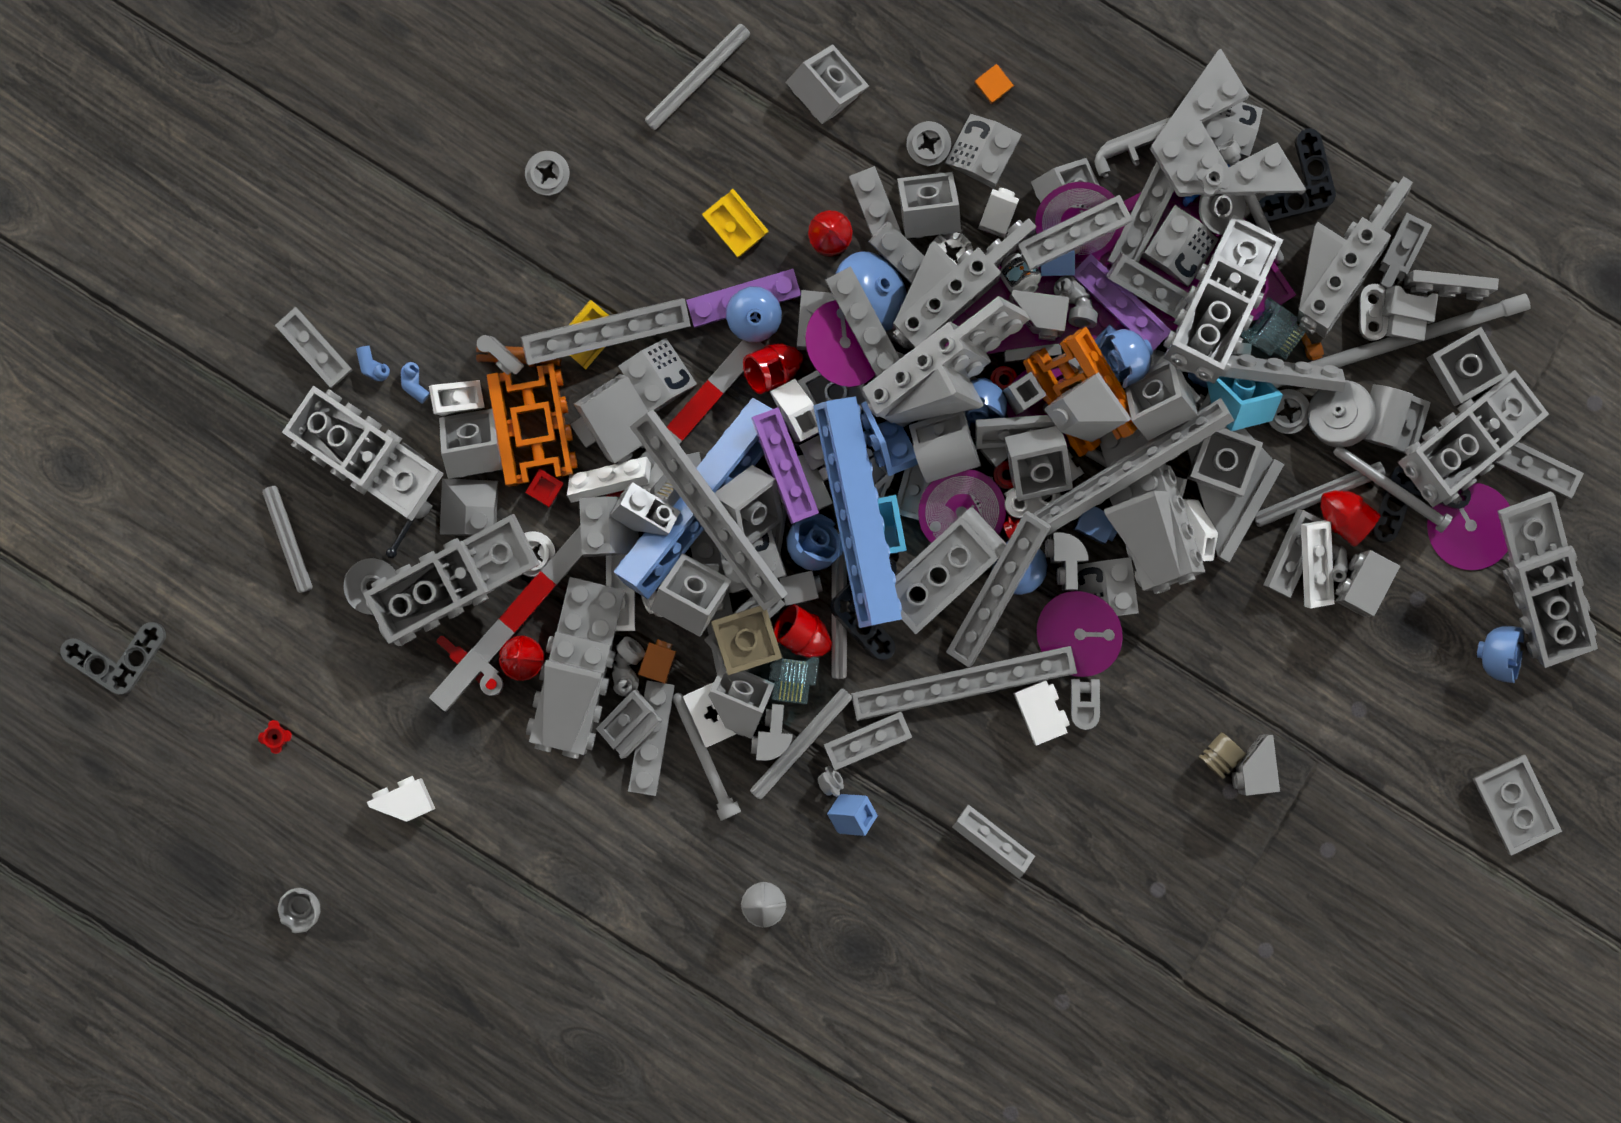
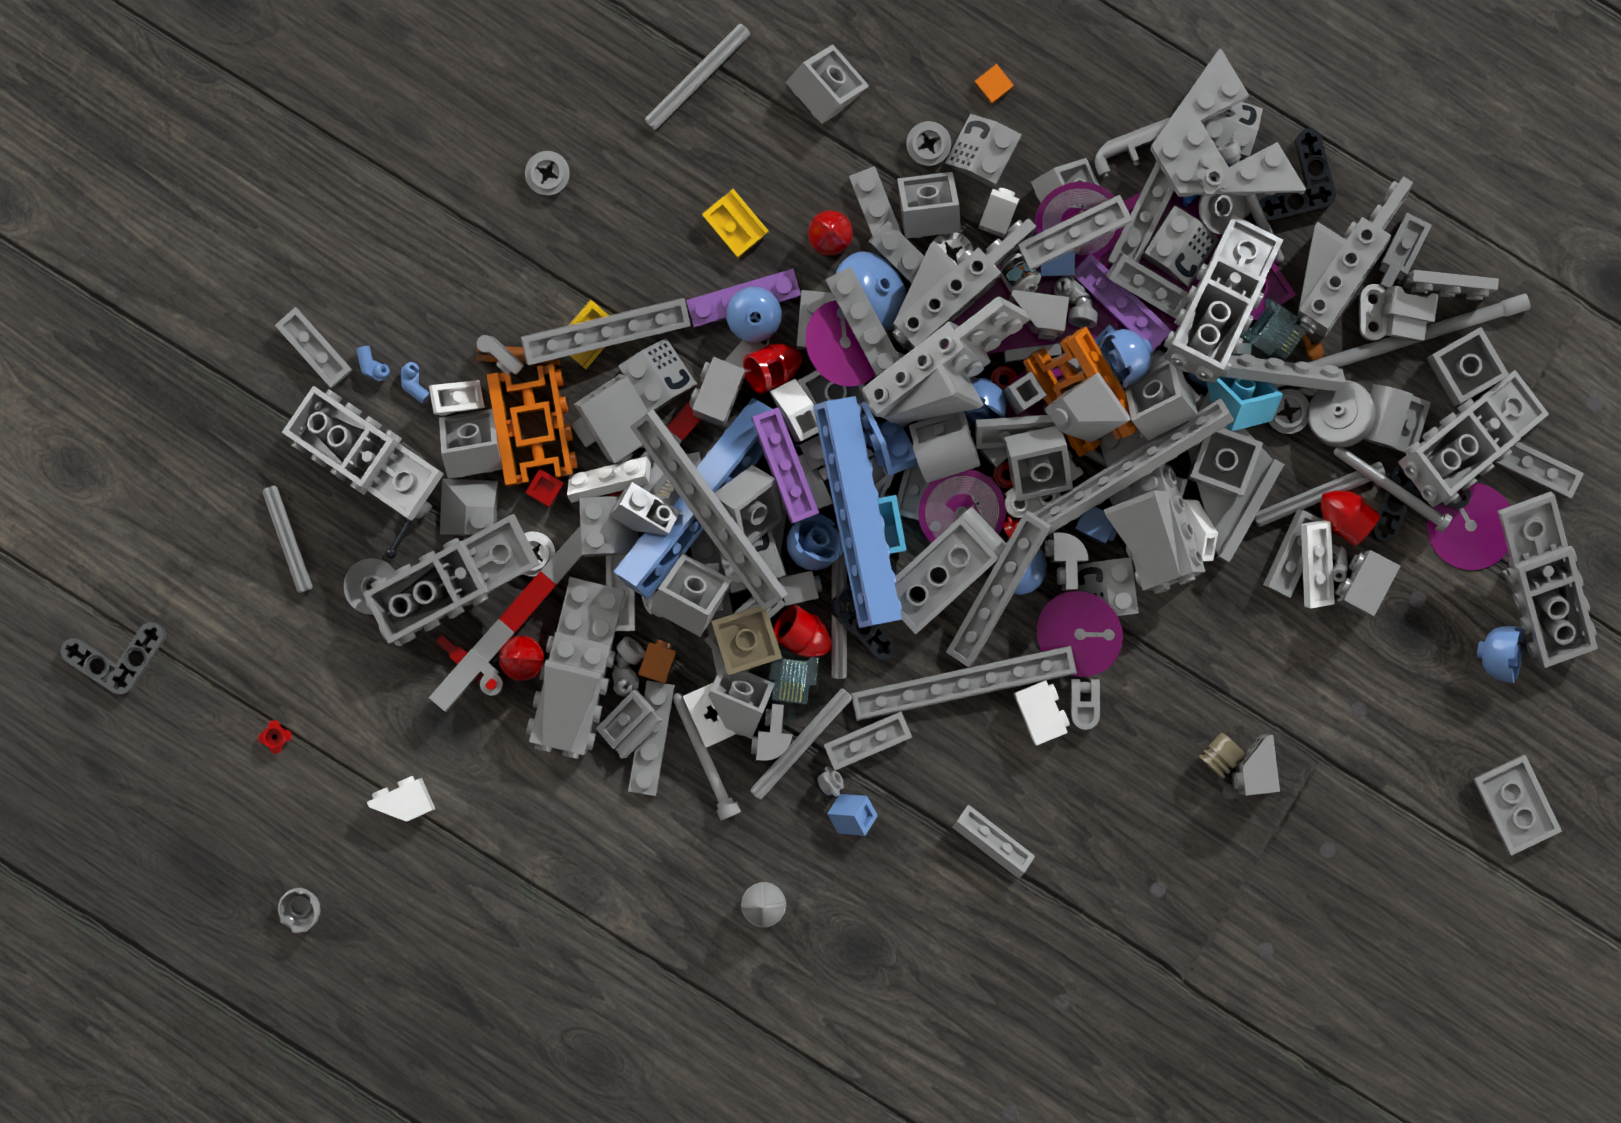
(718, 392): none -> light grey brick

